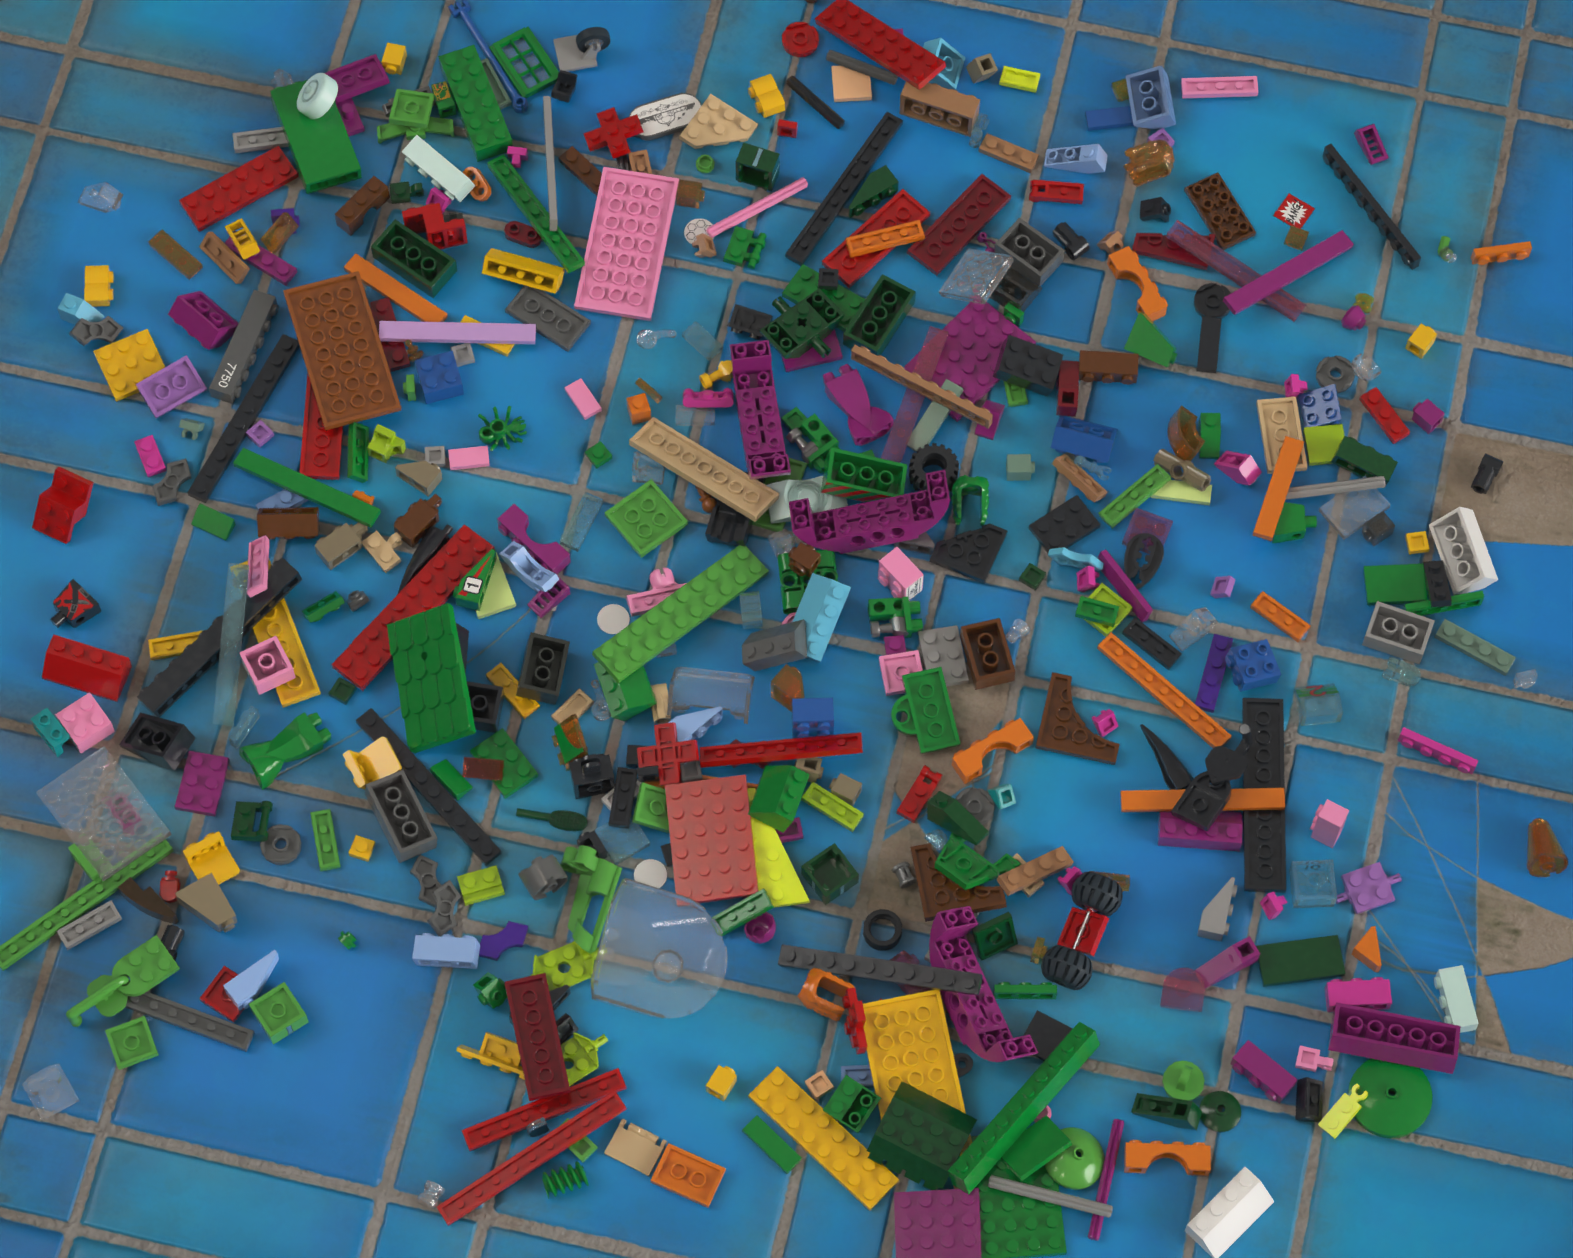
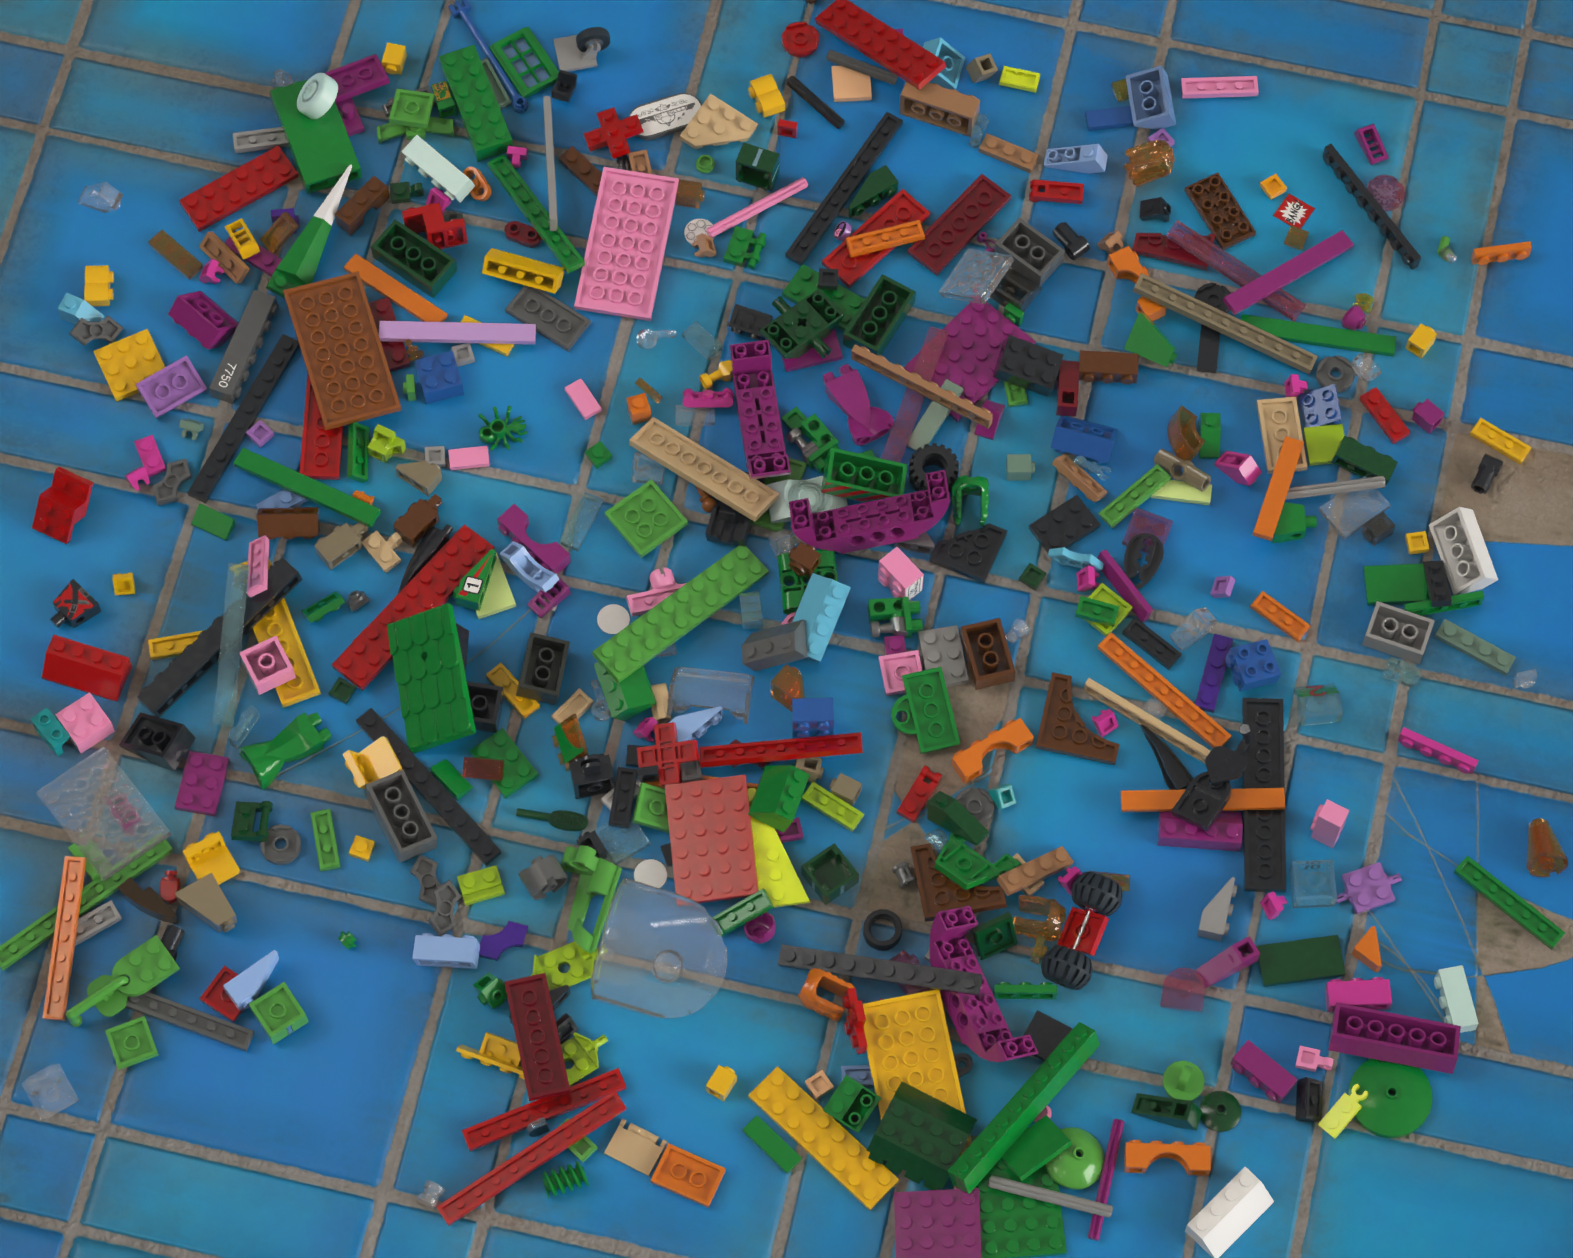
(64, 938): none -> orange tile
(123, 584): none -> yellow tile
(136, 475): none -> dark pink tile
(209, 271): none -> dark pink tile
(304, 256): none -> green plate
(645, 728): none -> dark pink tile
(842, 231): none -> medium lavender tile
(1046, 929): none -> clear orange piece
(1141, 717): none -> tan tile
(1155, 708): none -> clear plate
(1225, 323): none -> dark tan plate
(1273, 186): none -> light orange plate
(1325, 336): none -> green tile
(1387, 191): none -> clear pink tile
(1500, 441): none -> yellow tile
(1509, 902): none -> green plate

